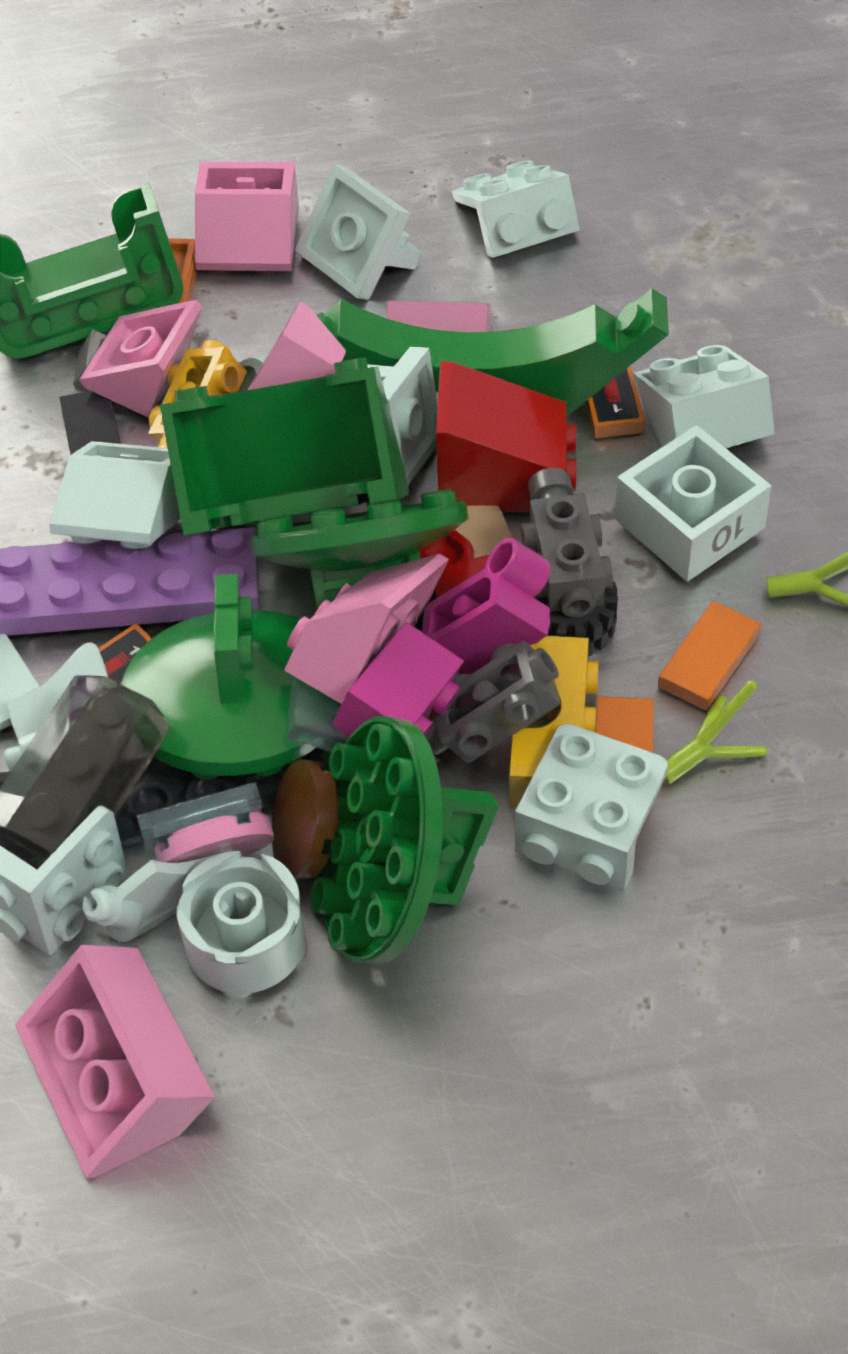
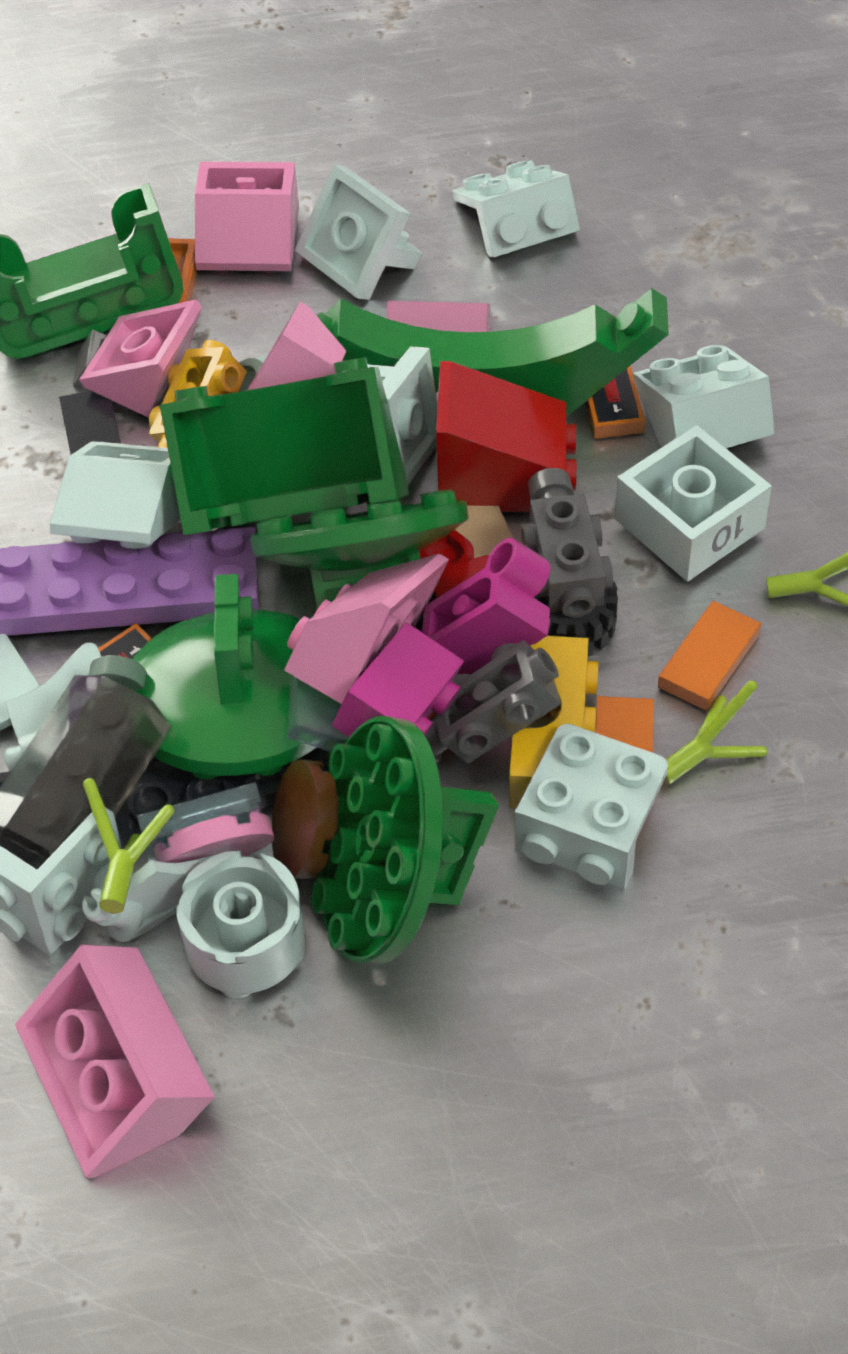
(120, 669): none -> sand green tile
(121, 860): none -> lime plant

